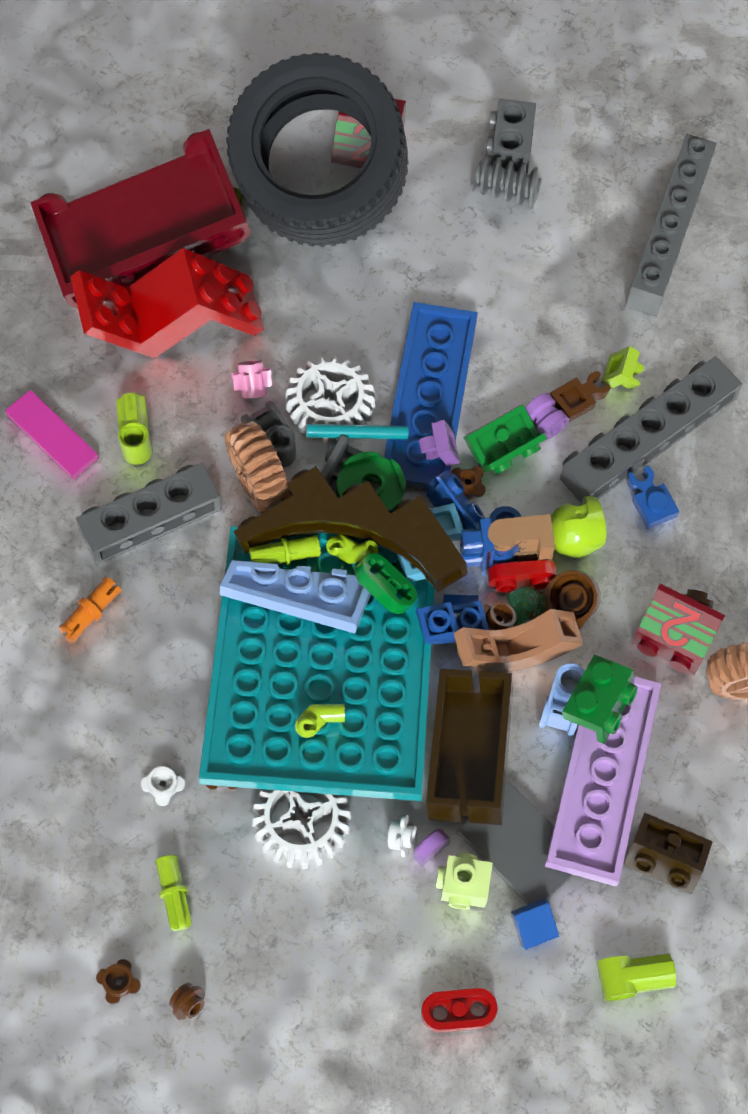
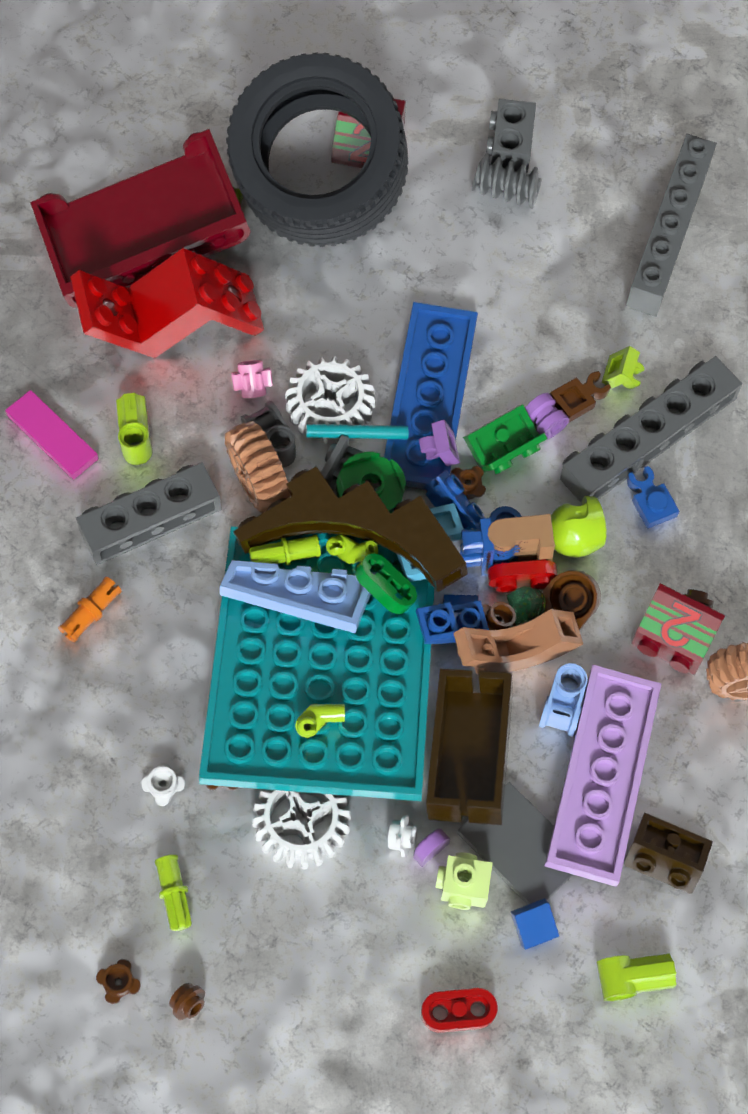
(601, 697): green bracket -> none

